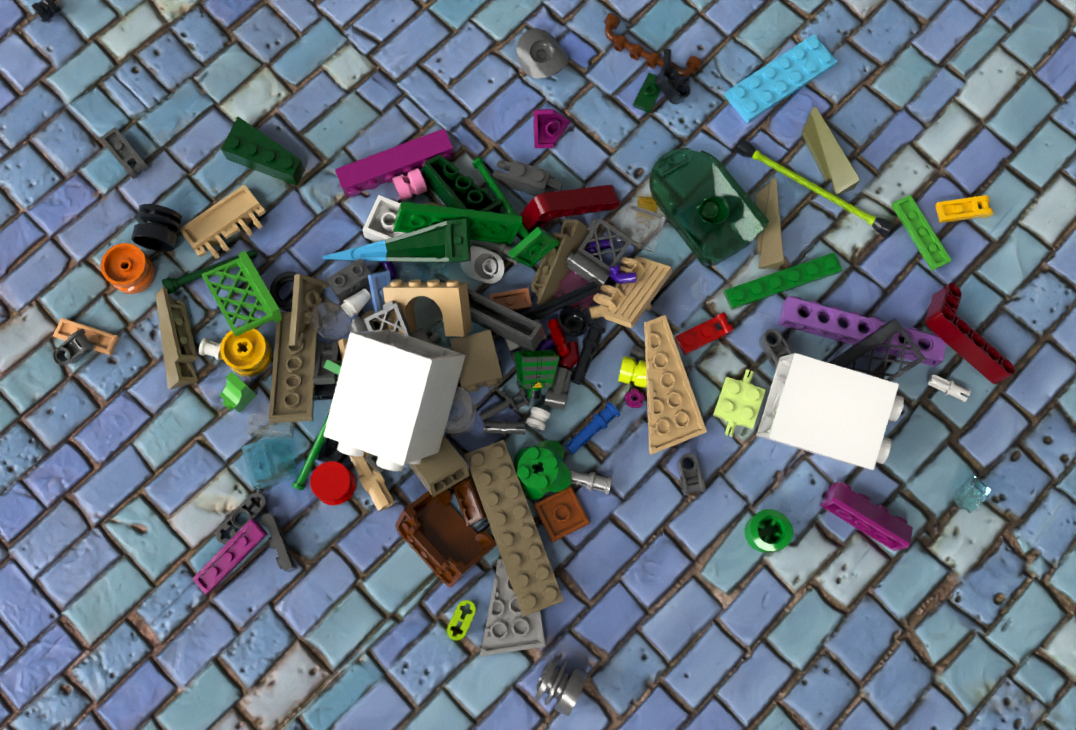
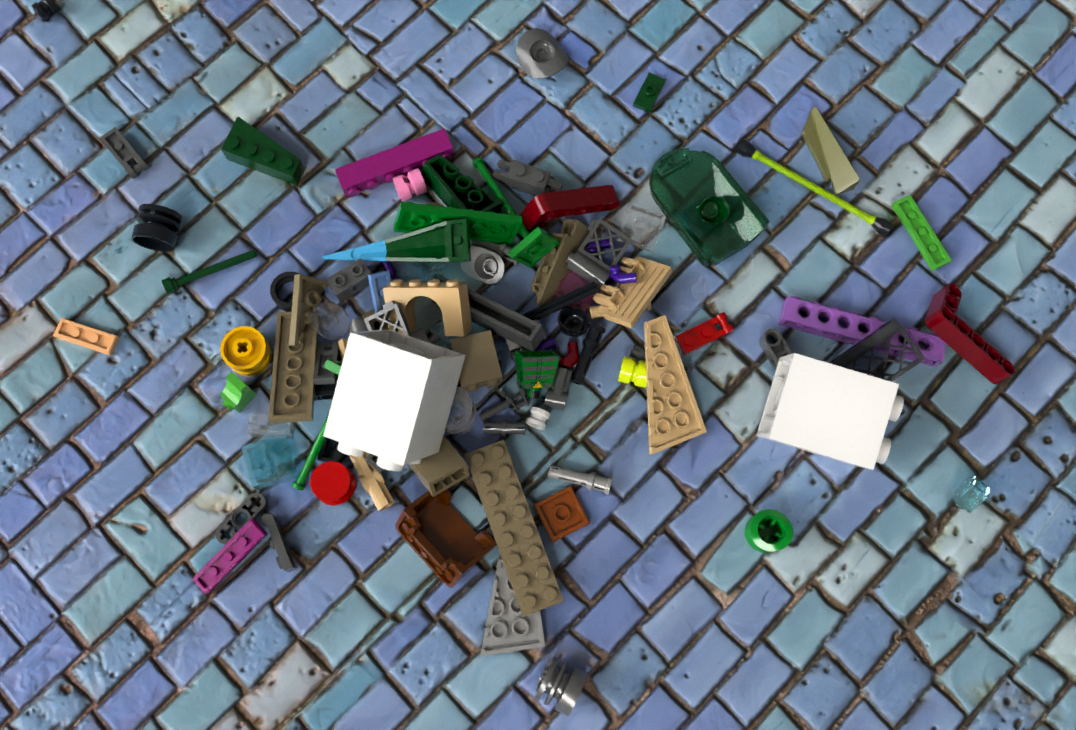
(76, 346): dark grey piece -> none
(128, 268): orange wheel -> none
(176, 340): dark tan wedge -> none
(210, 348): white bush -> none
(222, 220): tan hinge -> none
(258, 288): bright green fence -> none
(355, 303): white cone -> none
(381, 220): white slope -> none
(457, 617): lime beam -> none
(469, 502): reddish brown plate -> none
(515, 299): nougat plate -> none
(548, 127): magenta slope -> none
(555, 475): green brick -> none
(558, 338): red axle -> none
(599, 422): blue pin -> none
(634, 403): magenta plate -> none
(637, 51): reddish brown bar -> none
(647, 203): clear yellow tile -> none
(672, 84): black beam -> none
(690, 476): dark grey piece -> none
(739, 403): yellowish green plate -> none
(770, 240): dark tan wedge -> none
(780, 78): medium azure plate -> none
(782, 281): green plate -> none
(867, 517): magenta slope -> none
(948, 387): white axle -> none
(963, 209): yellow plate -> none

